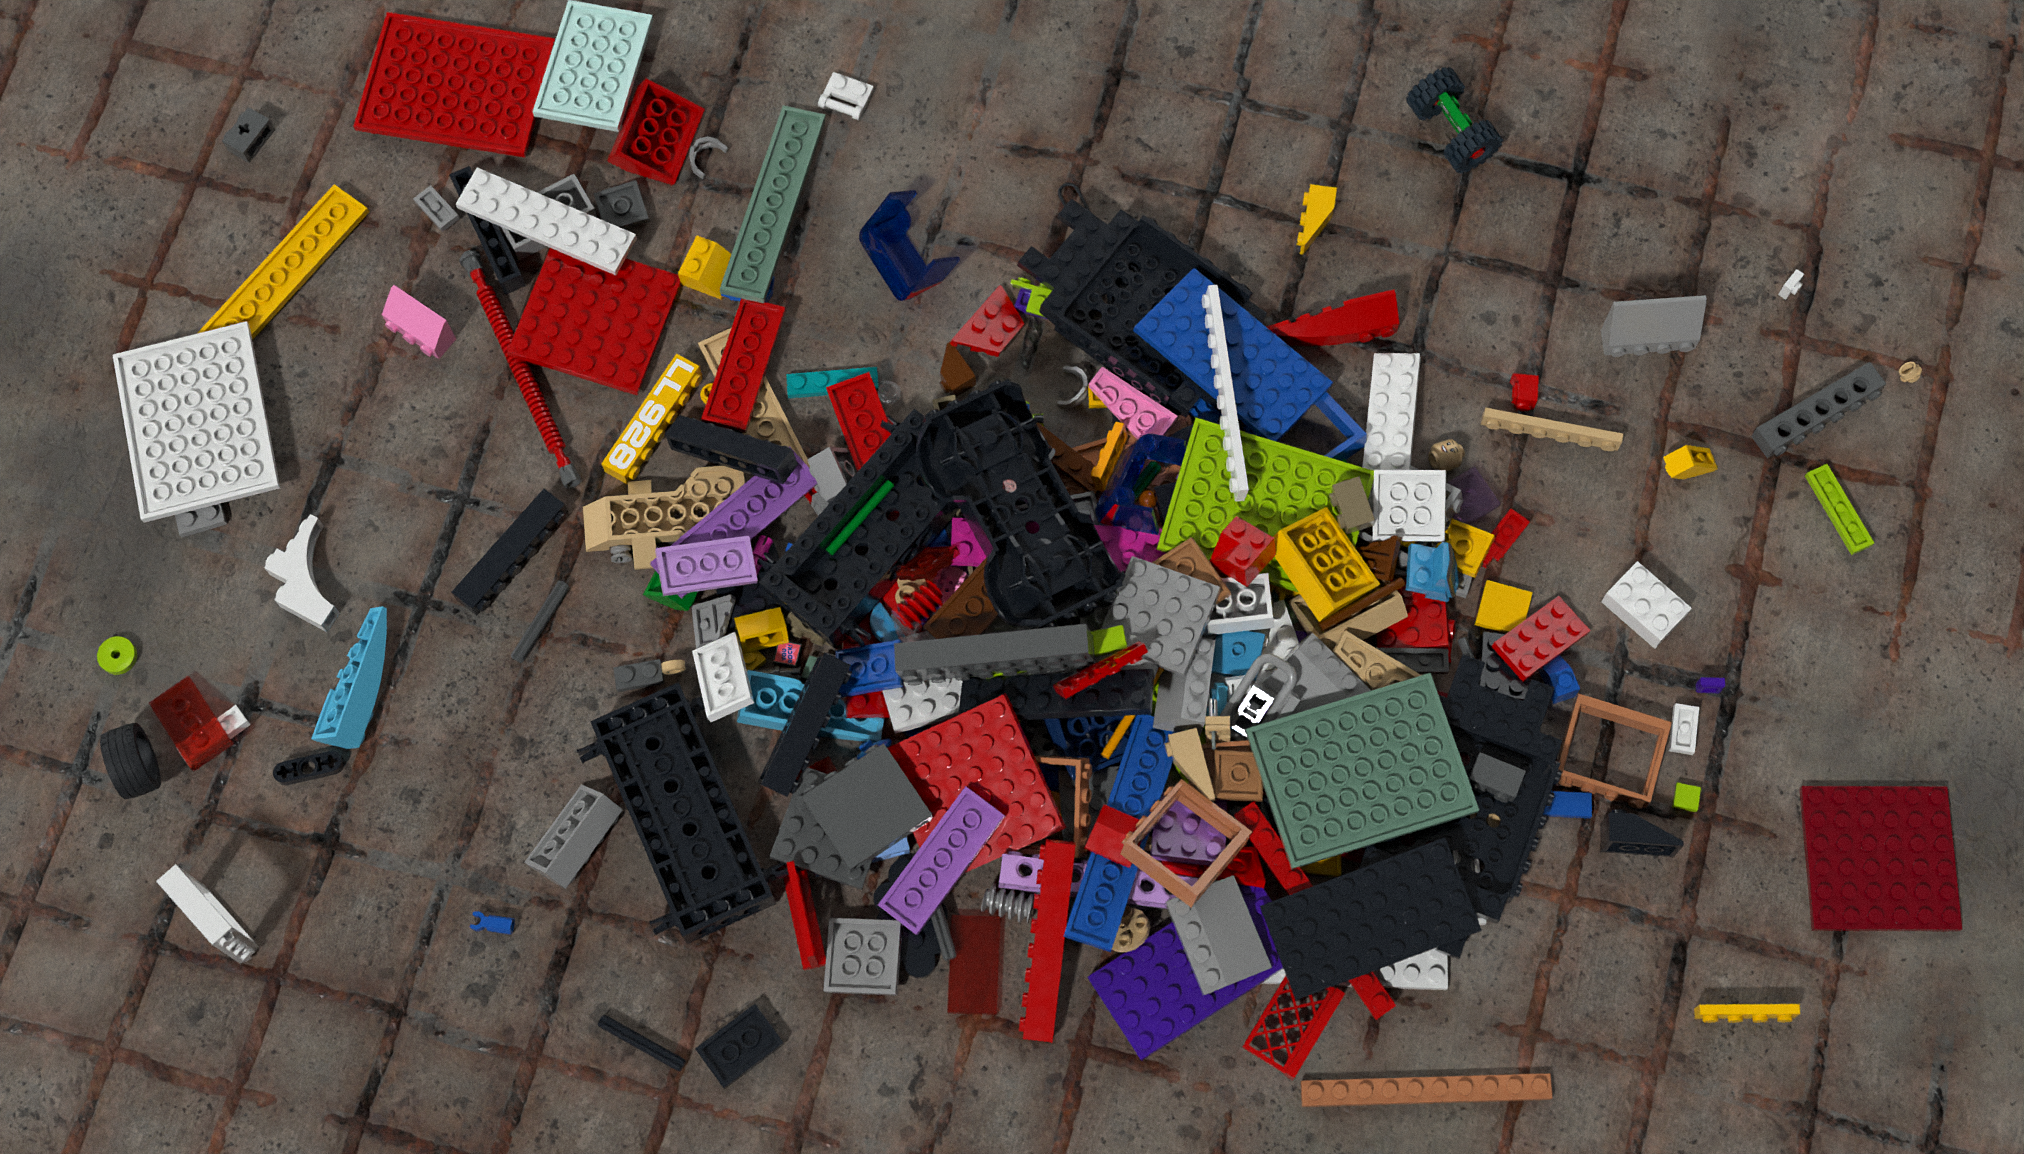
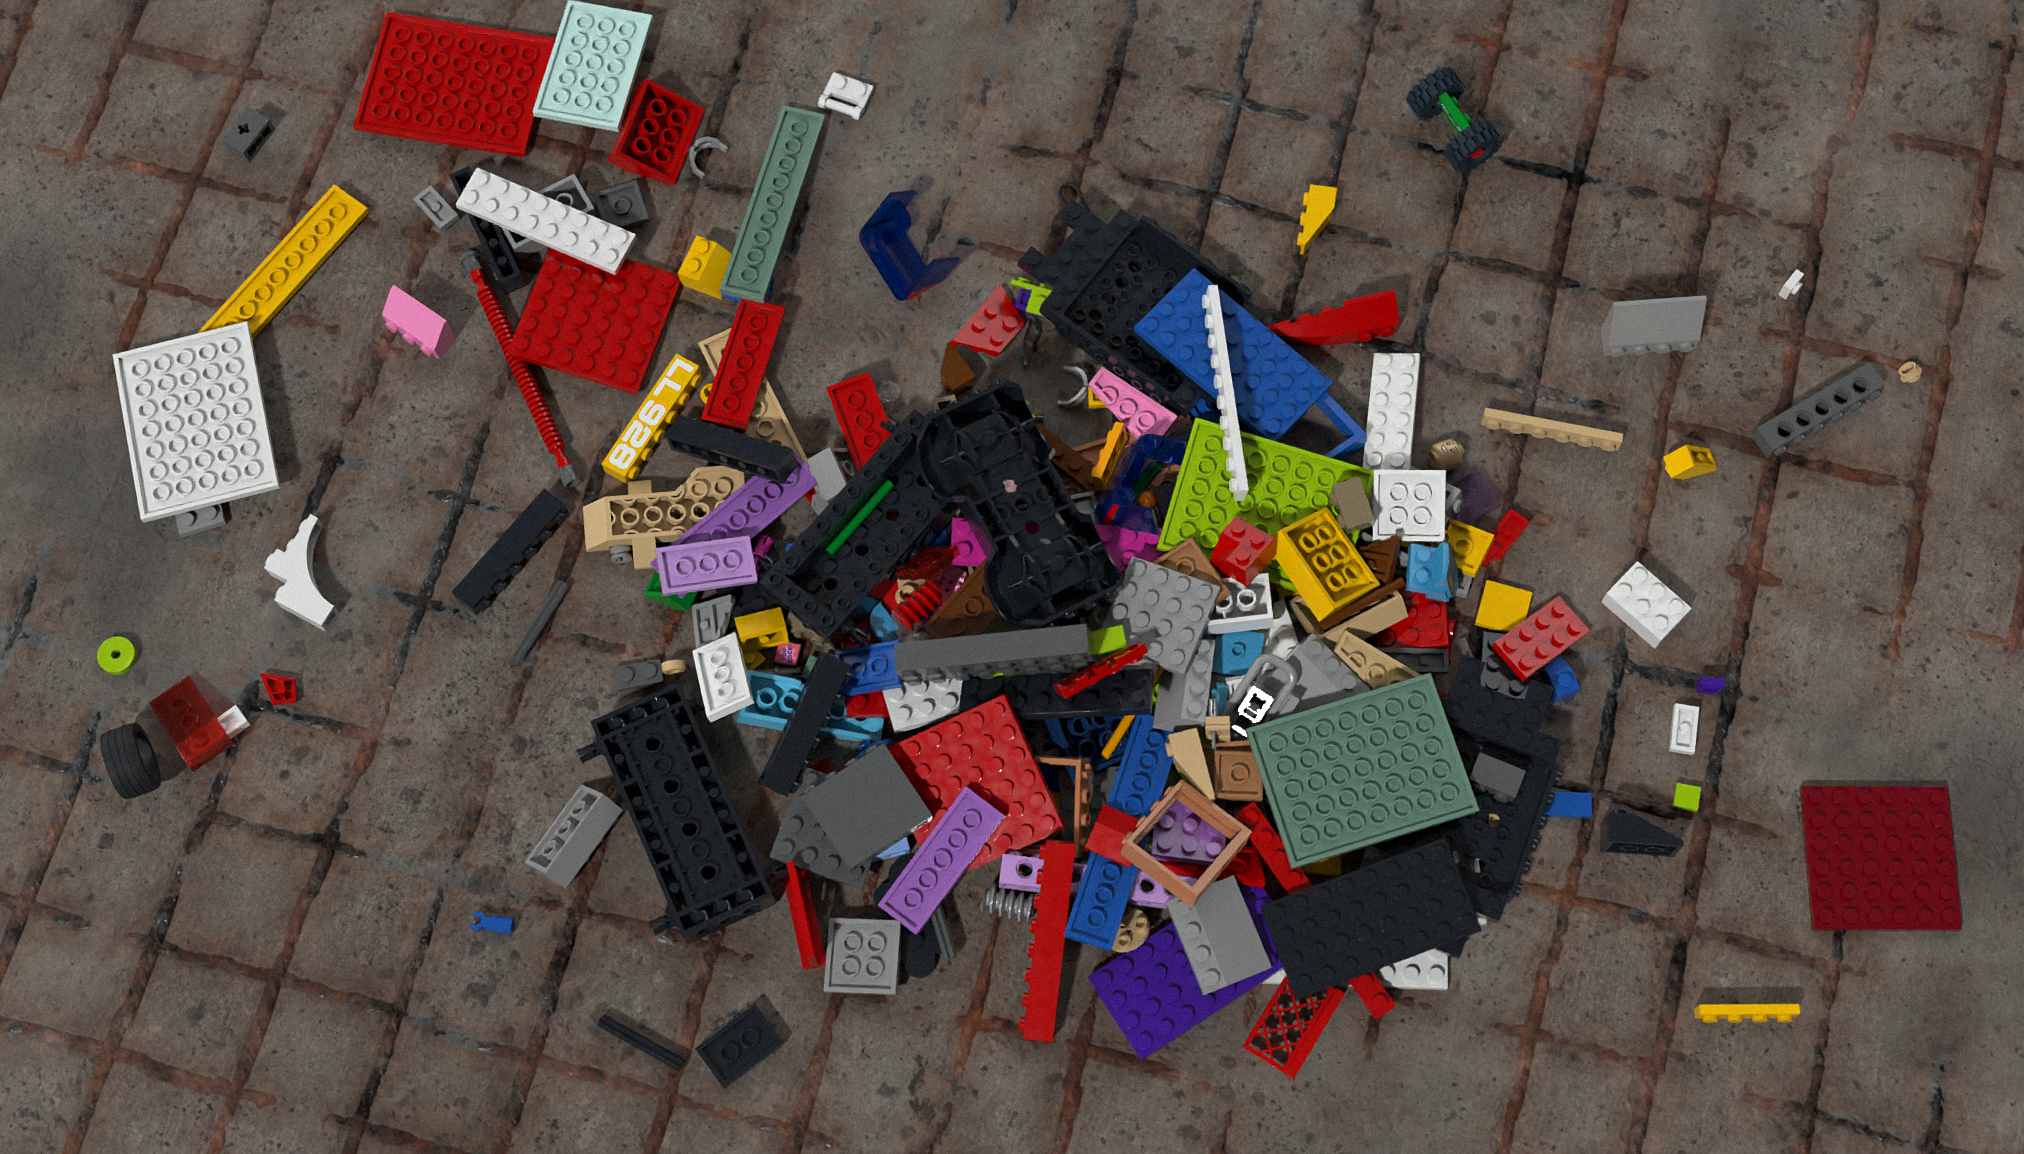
(207, 914): white window -> none
(280, 689): none -> red piece
(324, 758): black beam -> none
(351, 703): medium azure wedge -> none
(815, 383): teal plate -> none
(976, 965): clear red tile -> none
(1426, 1090): nougat plate -> none
(1524, 391): red window -> none
(1625, 717): nougat window -> none
(1839, 509): lime plate -> none

